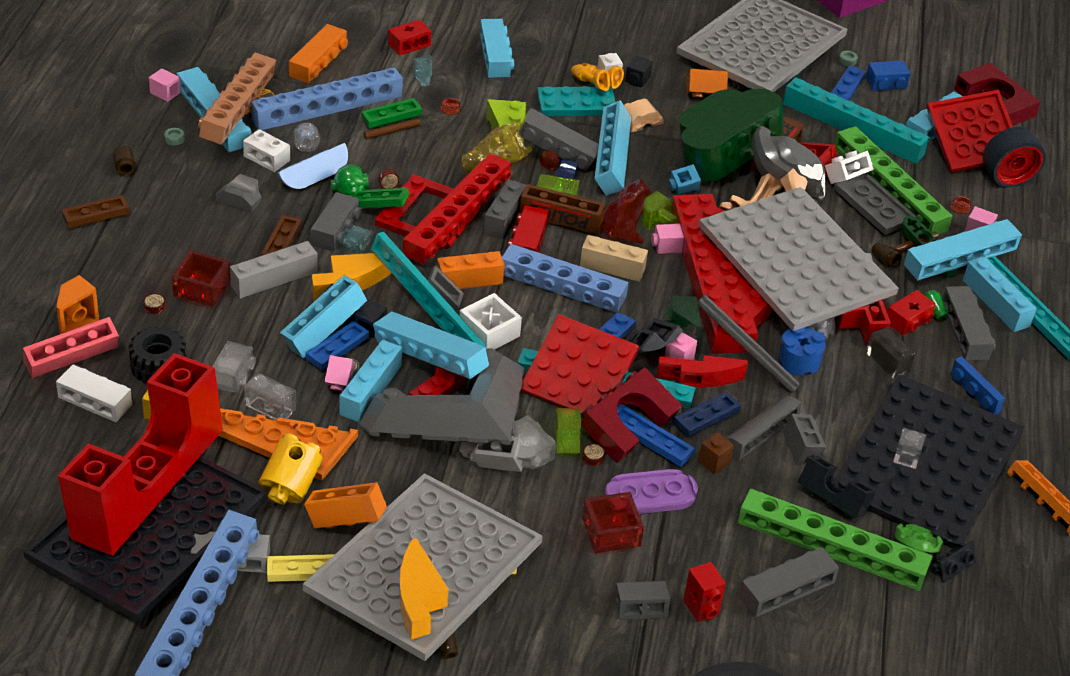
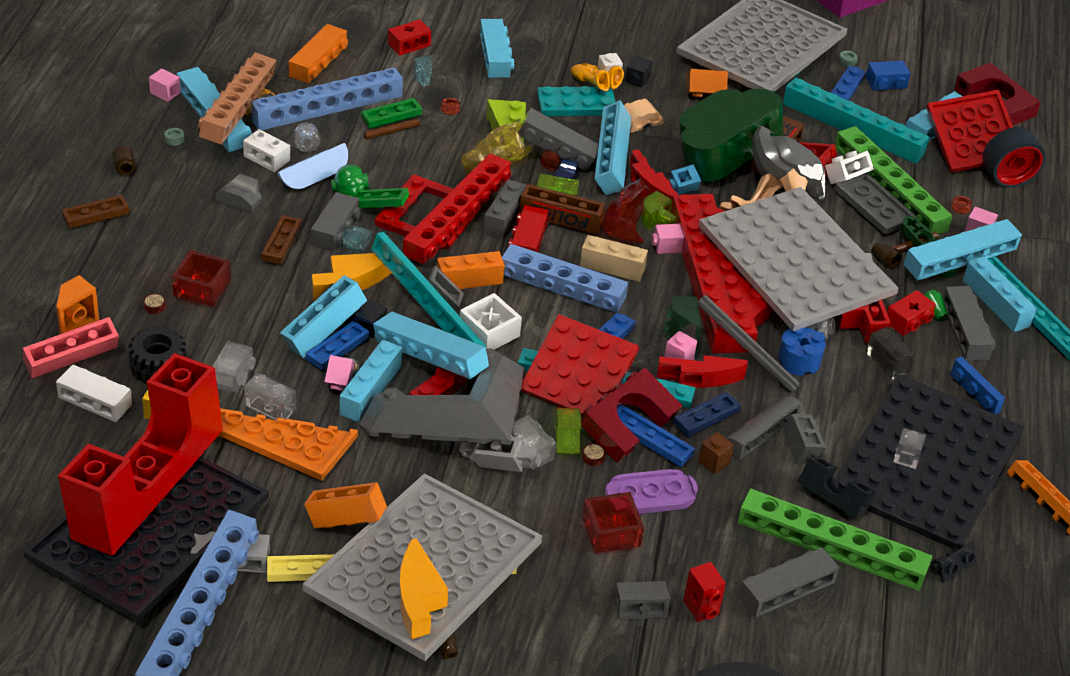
(273, 269): light grey brick -> none
(290, 470): yellow cylinder -> none
(388, 179): tile -> none
(655, 181): none -> red slope
(655, 336): black slope -> none
(918, 538): bright green tile -> none

